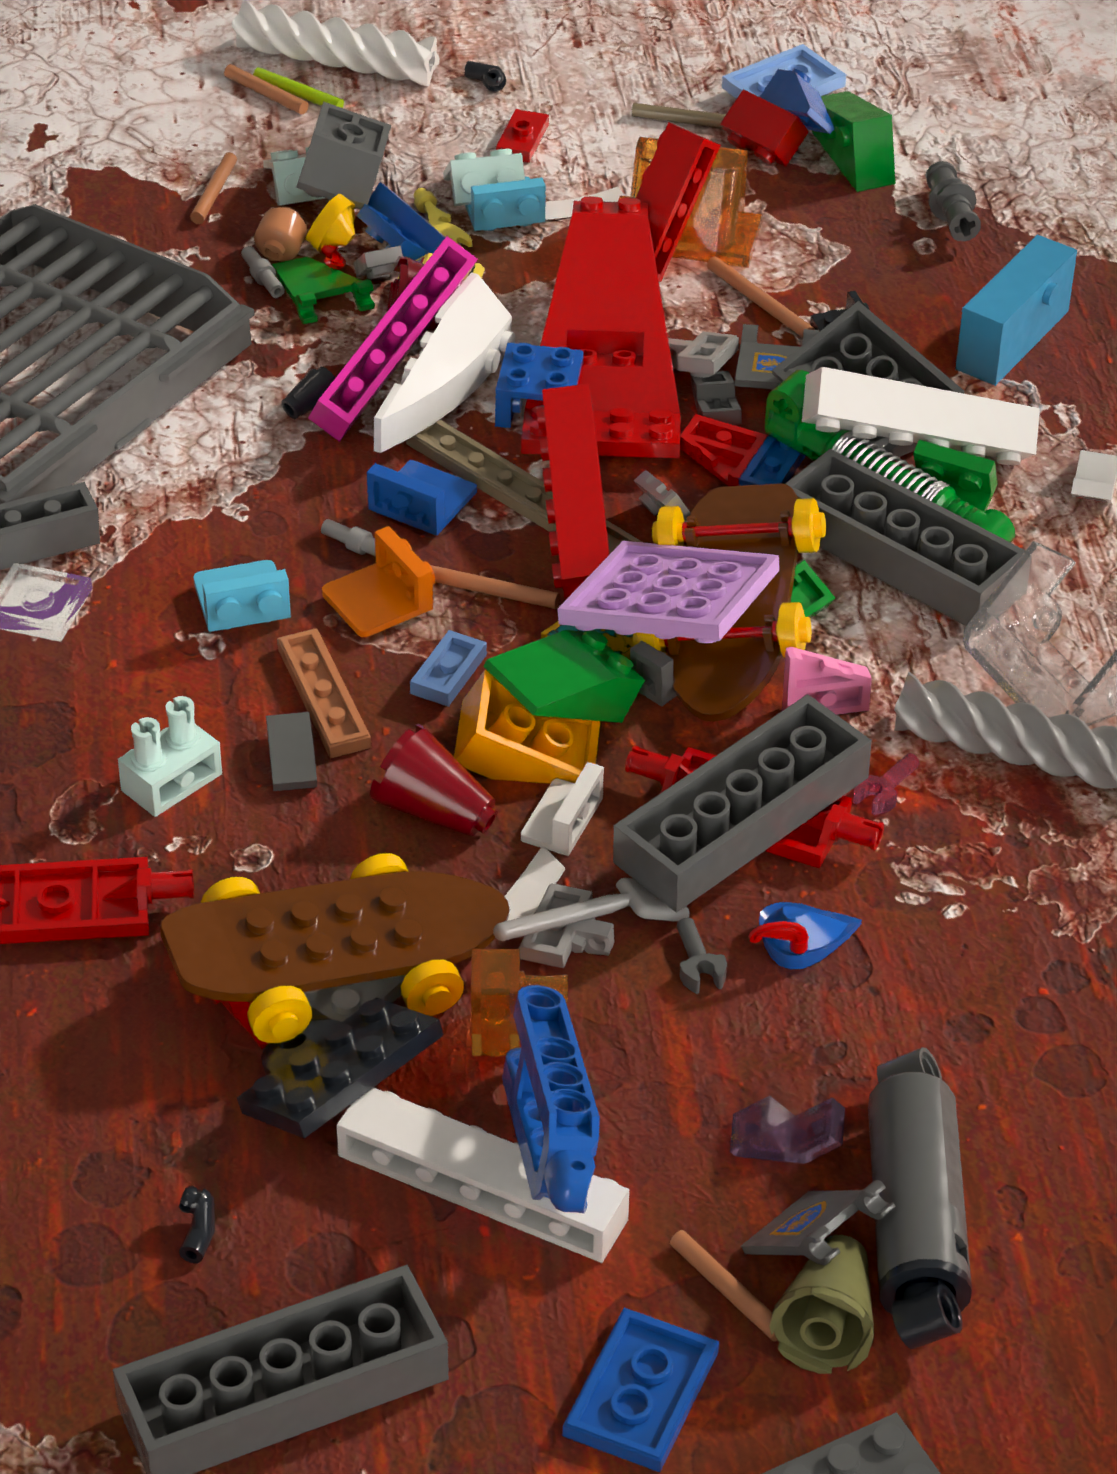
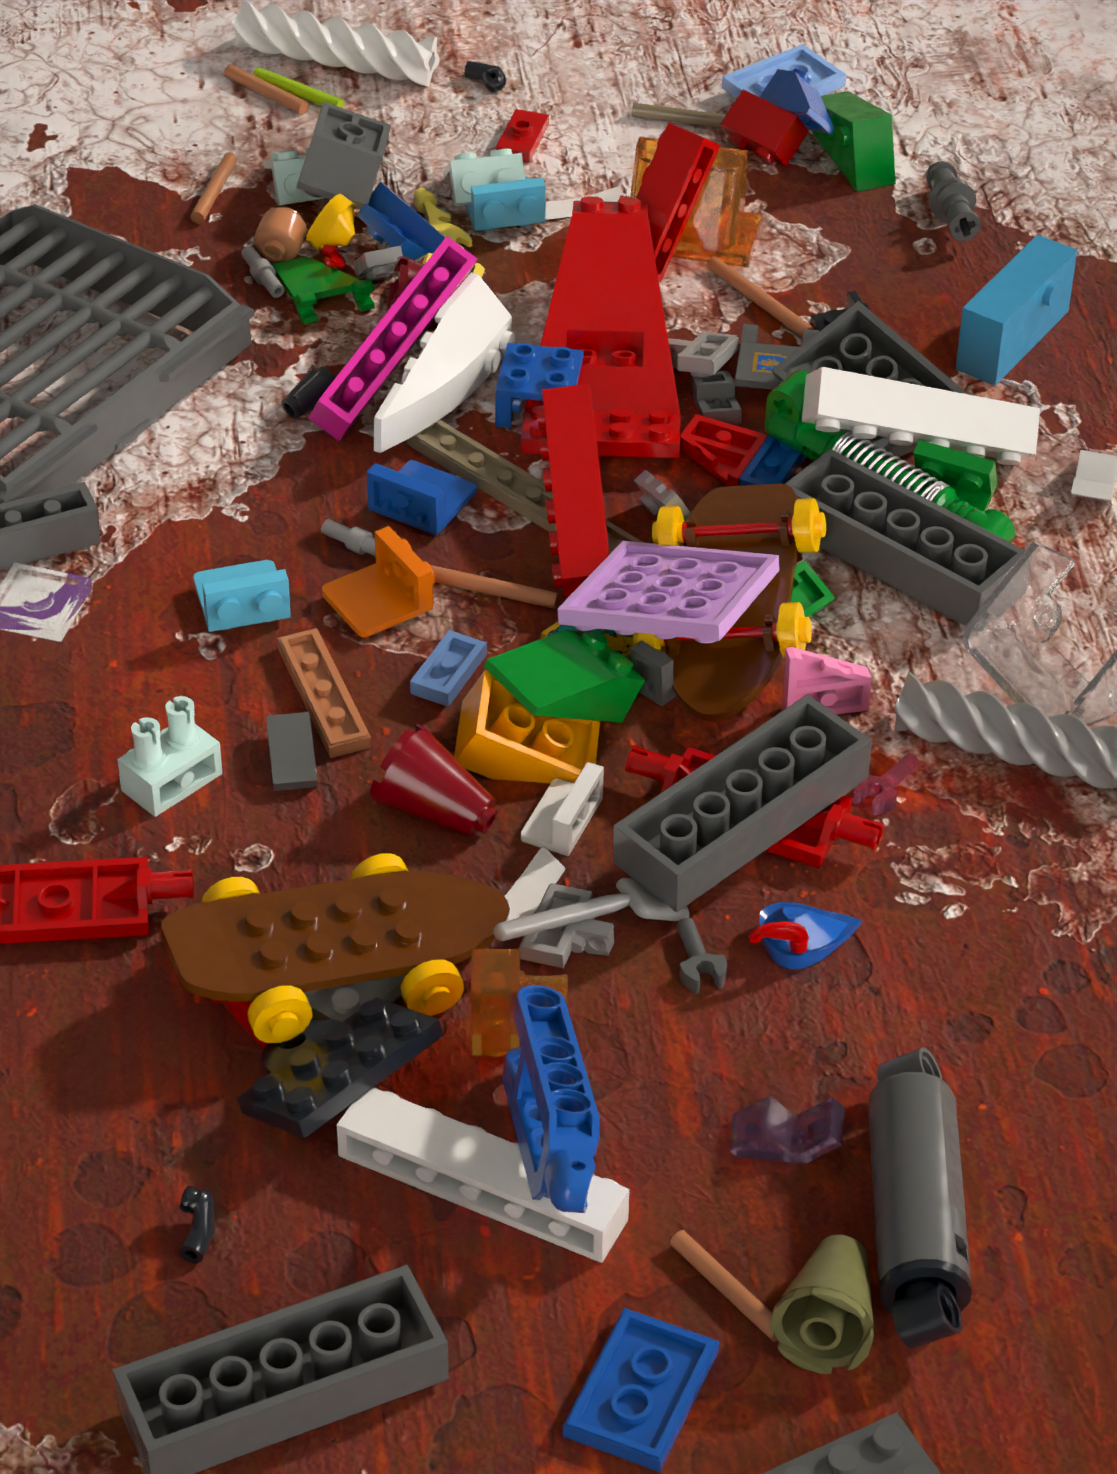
(812, 1218): dark grey flag -> none

